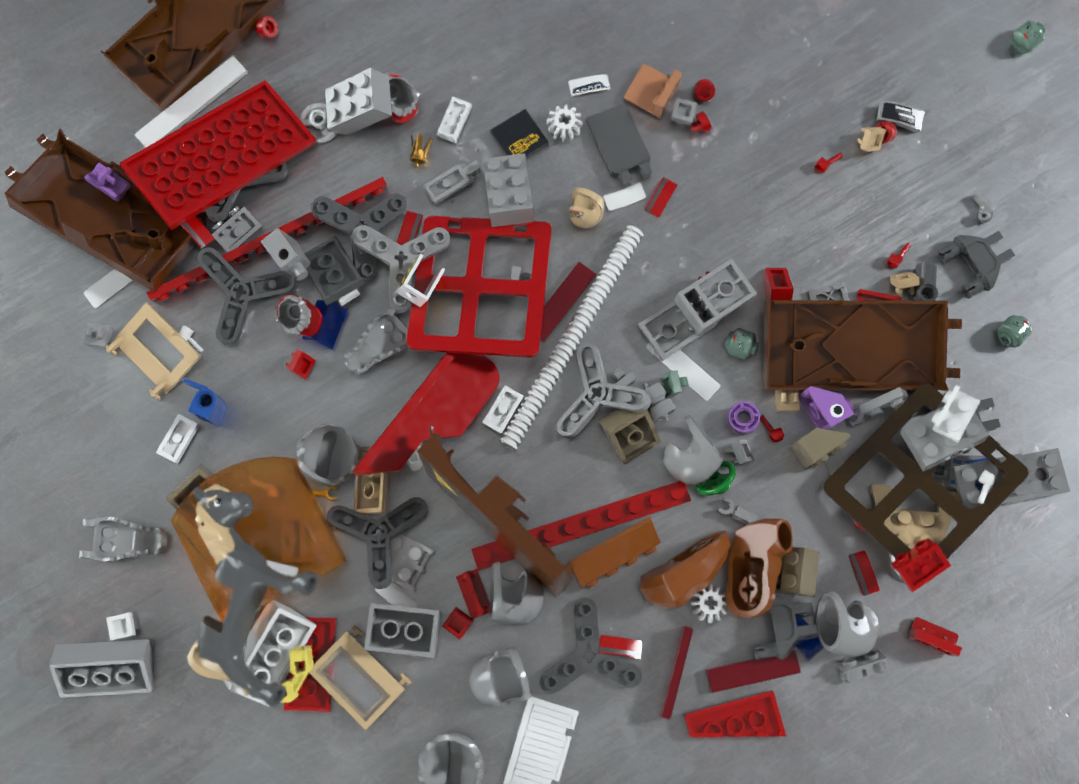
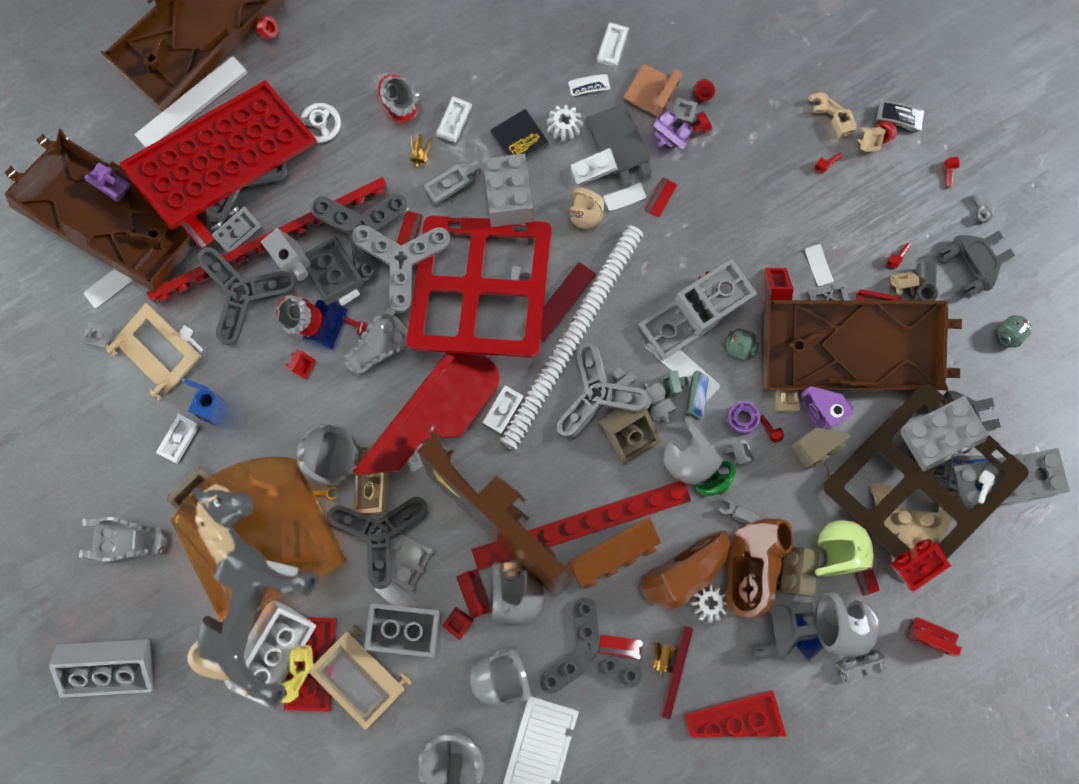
(120, 626): white tile -> none
(358, 102): light grey brick -> none
(362, 326): none -> red hand
(404, 289): white piece -> none
(512, 568): none -> light nougat plate
(594, 167): none -> white plate
(612, 45): none -> white tile
(663, 659): none -> pearl gold piece
(668, 133): none -> medium lavender hips
(697, 395): none -> slope
(751, 672): dark red tile -> none
(819, 265): none -> white sticker
(828, 105): none -> tan piece
(846, 549): none -> yellowish green piece
(875, 407): light grey hinge -> none
(949, 165): none -> red hand
(955, 415): white bracket -> none
(1028, 36): sand green head -> none

